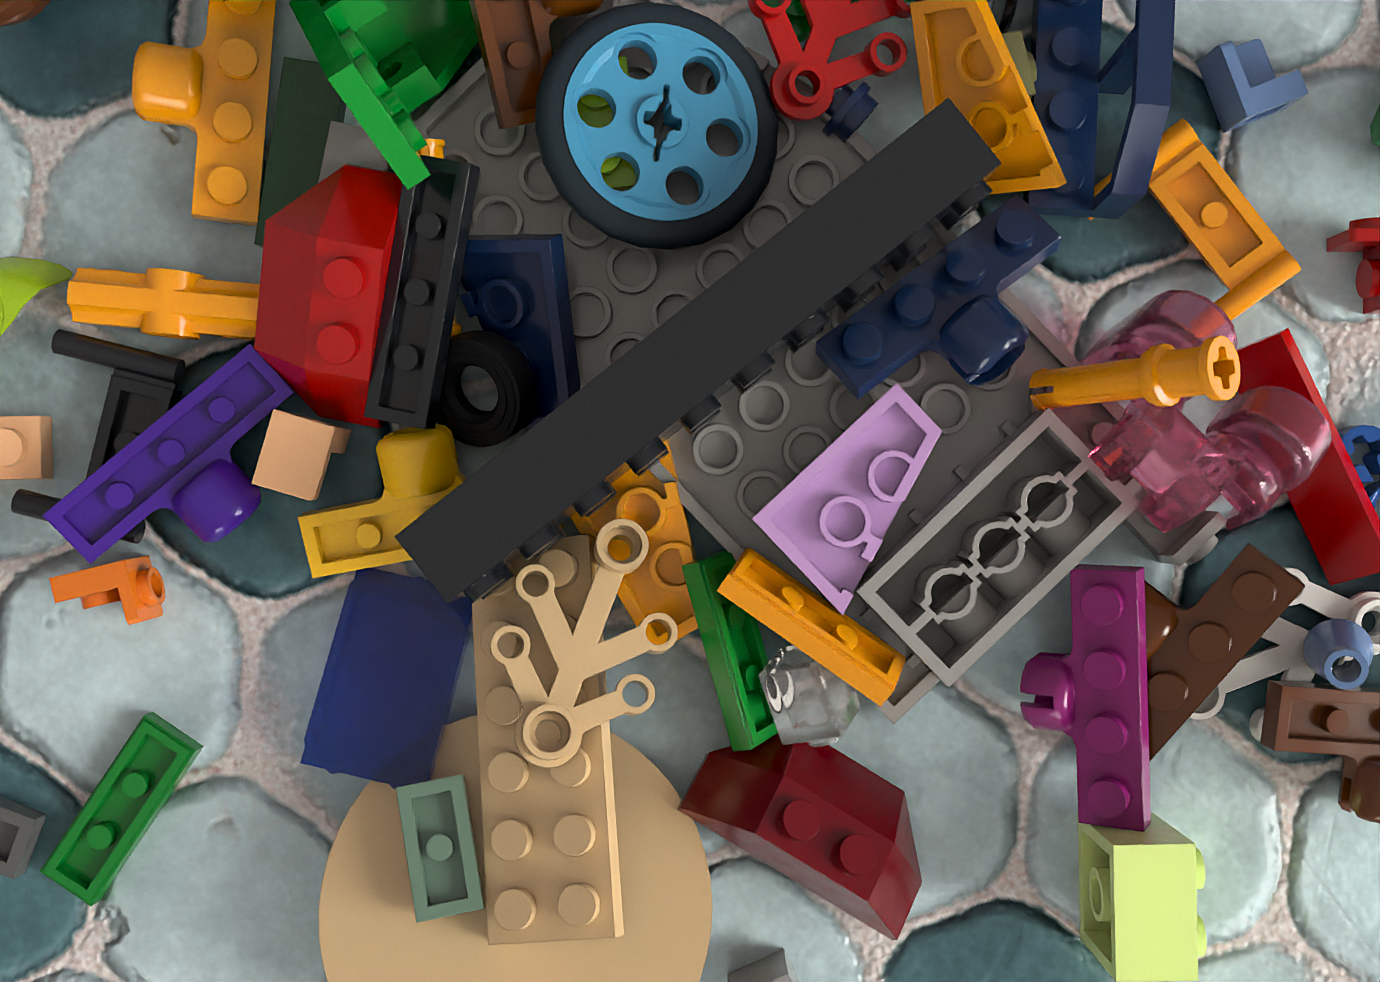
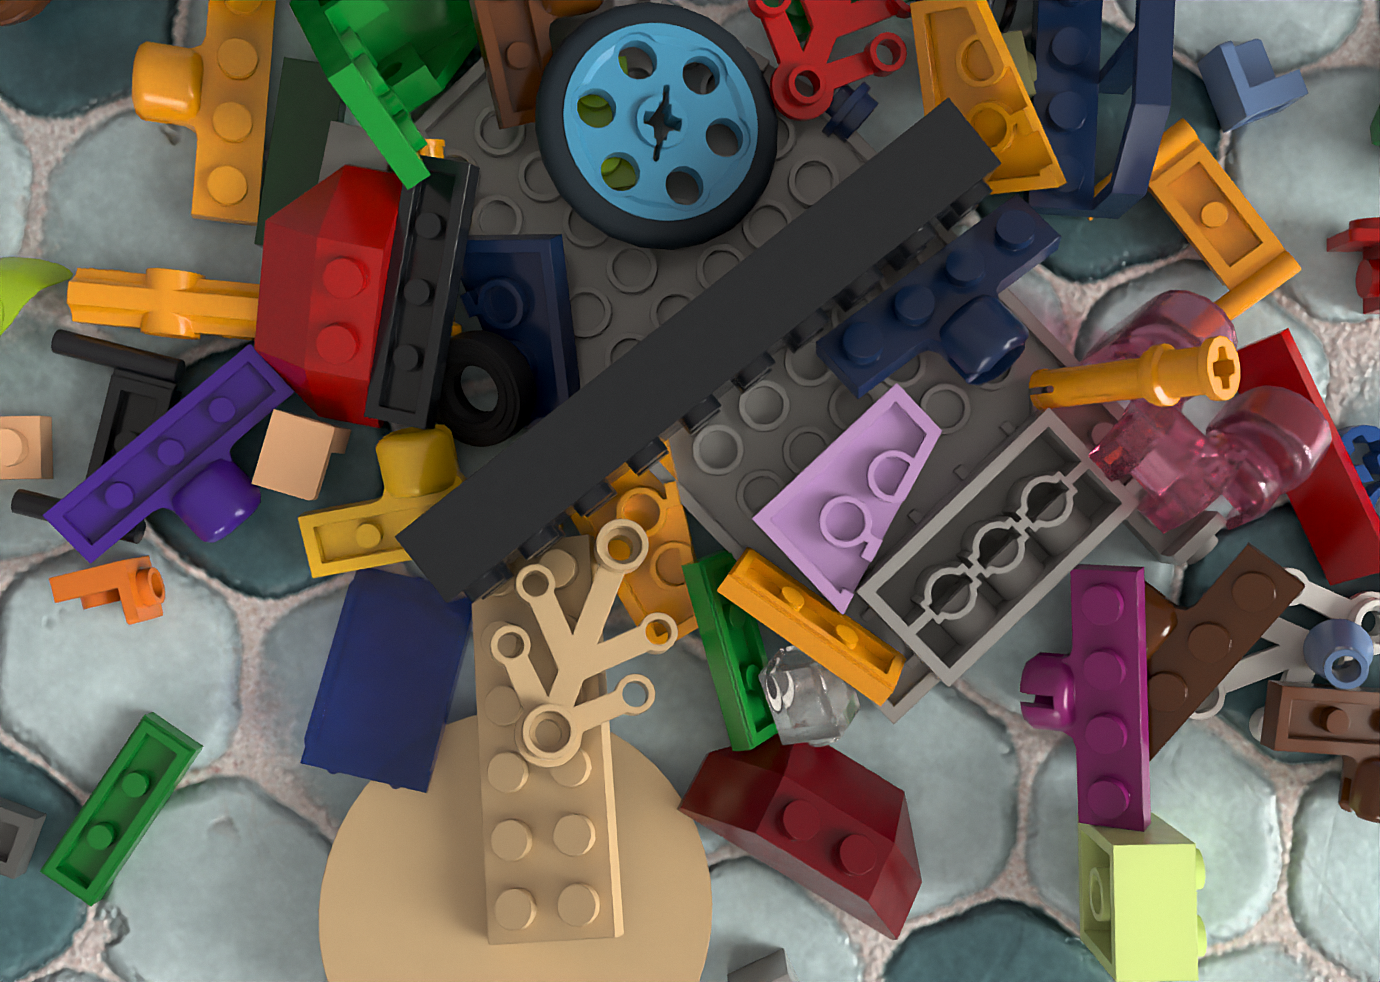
(440, 848): sand green plate -> none

